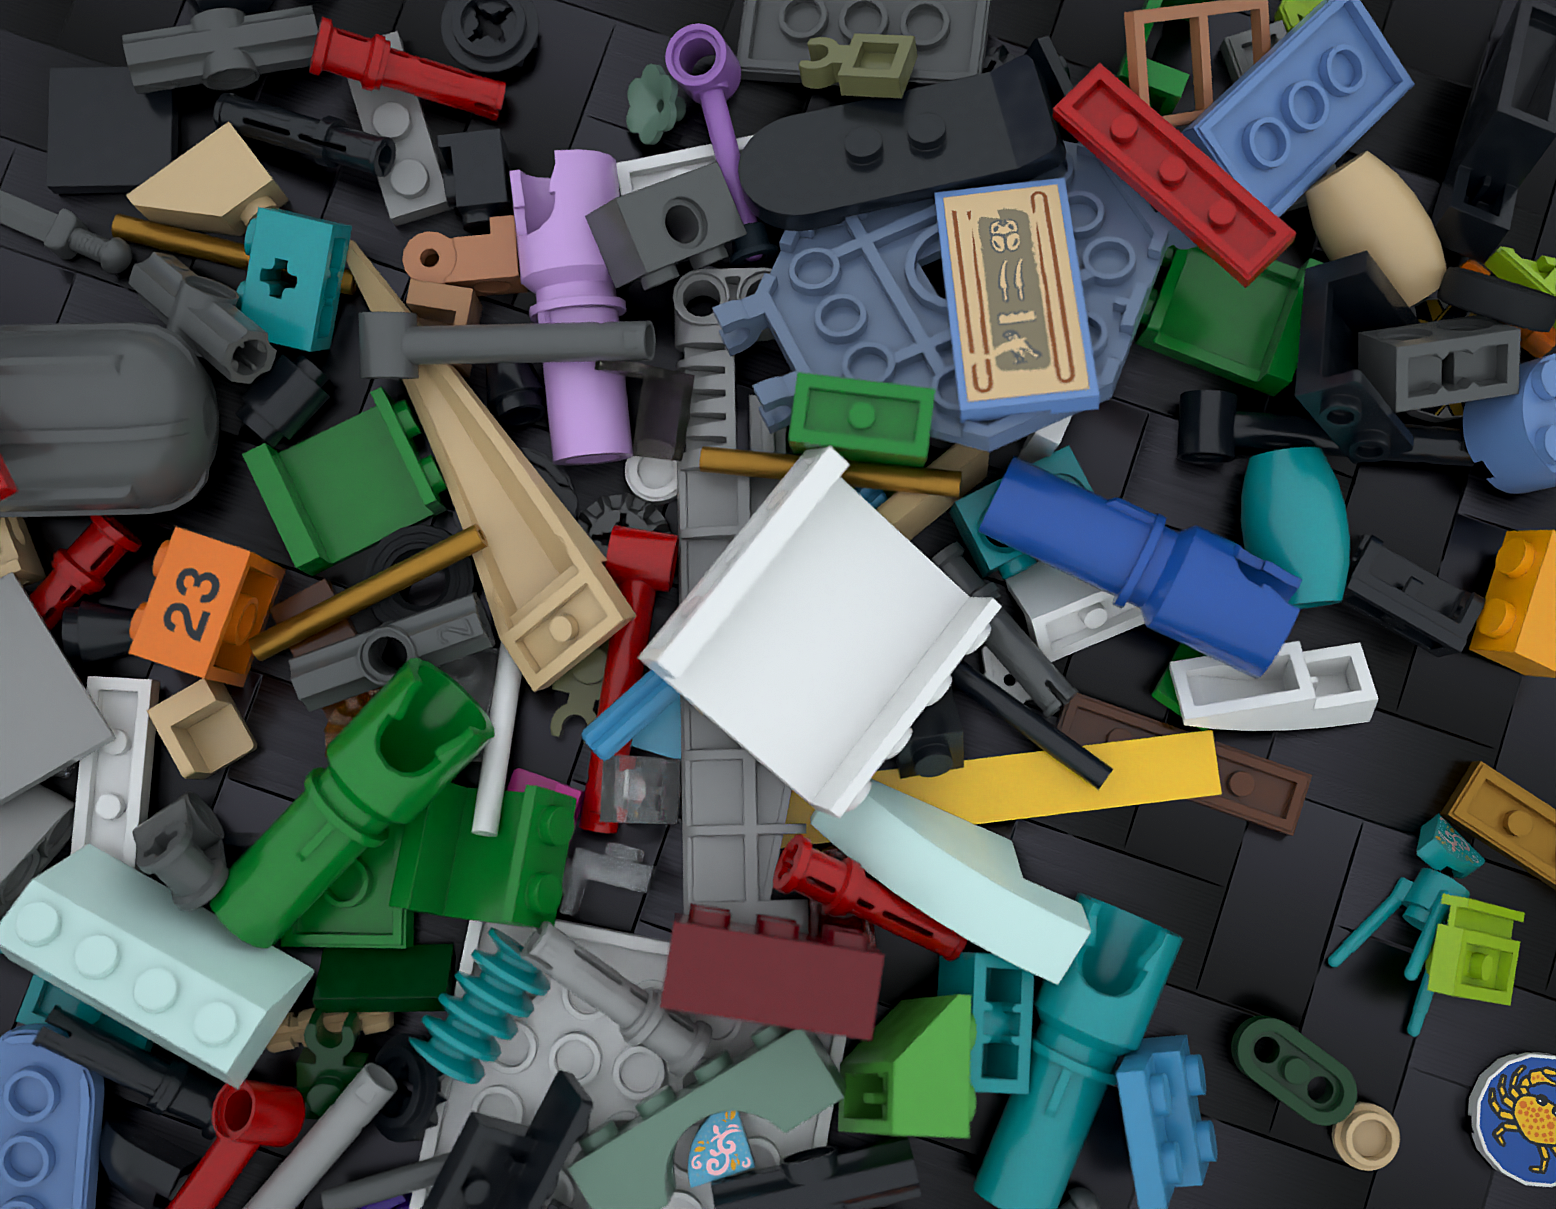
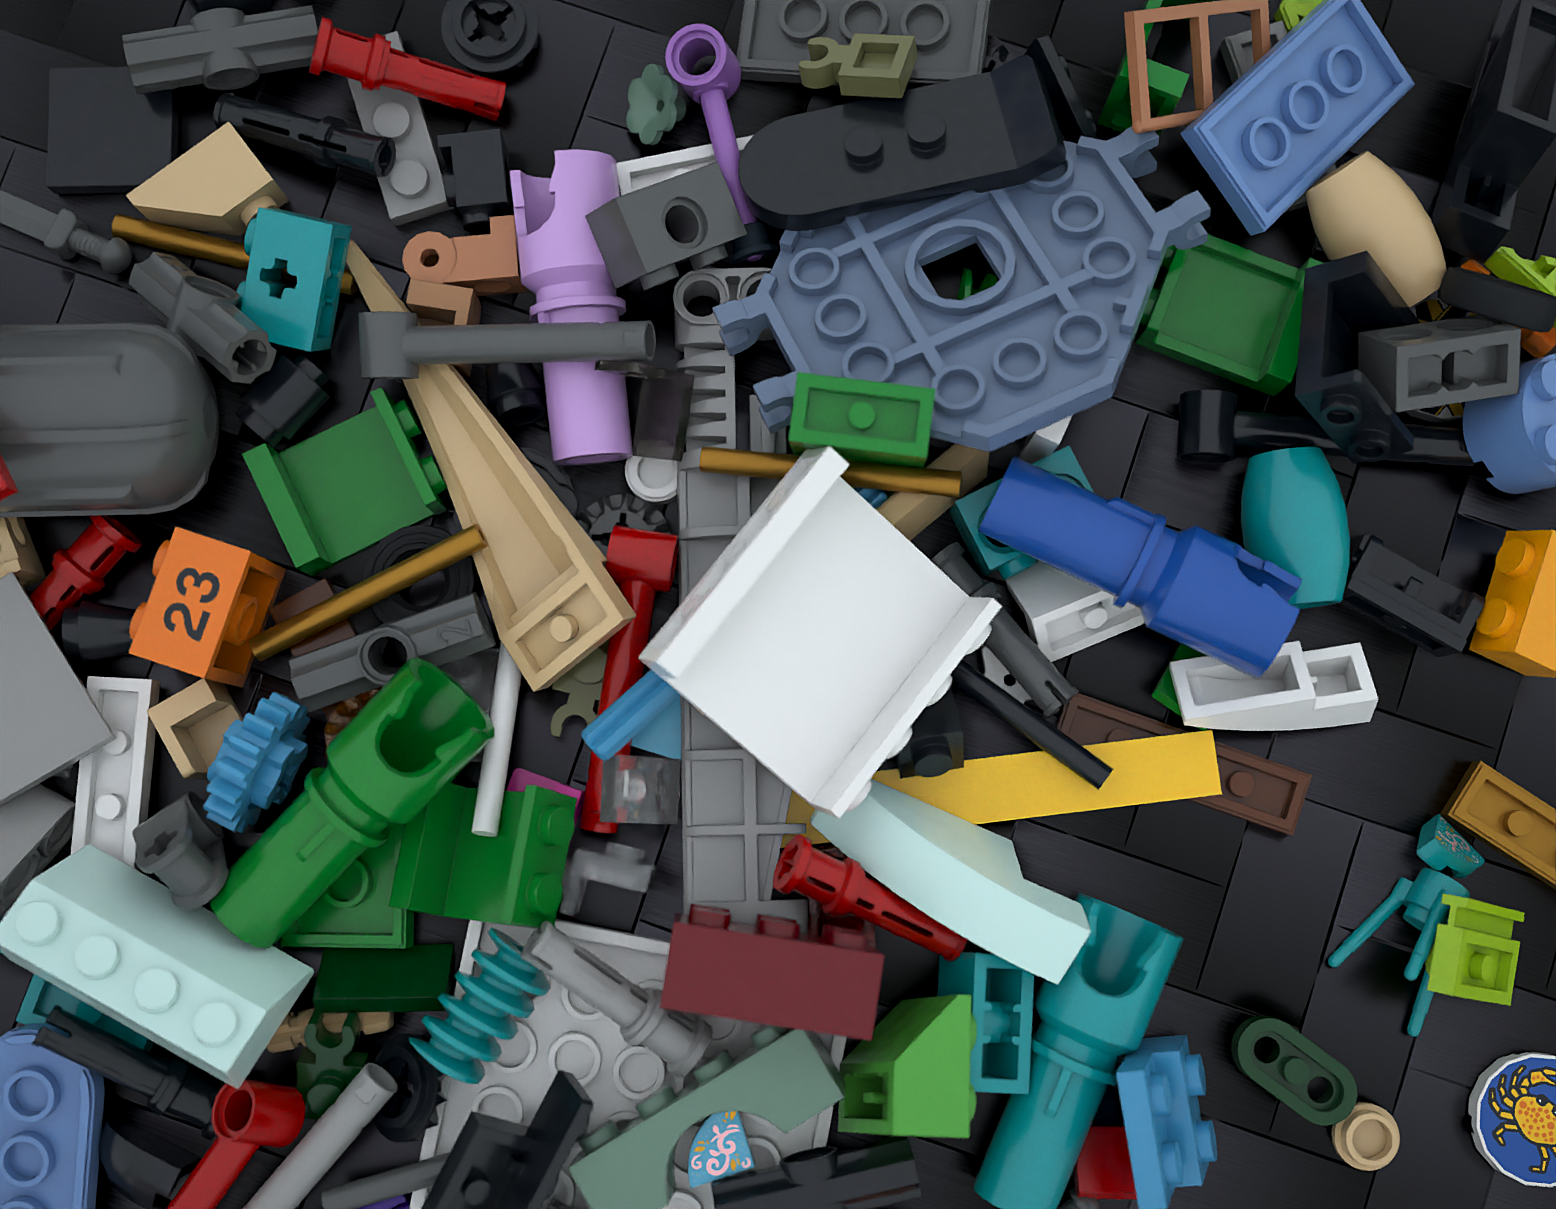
(257, 762): none -> dark azure gear
(1015, 301): tile -> none
(1105, 1165): none -> red tile
(1173, 175): red tile -> none

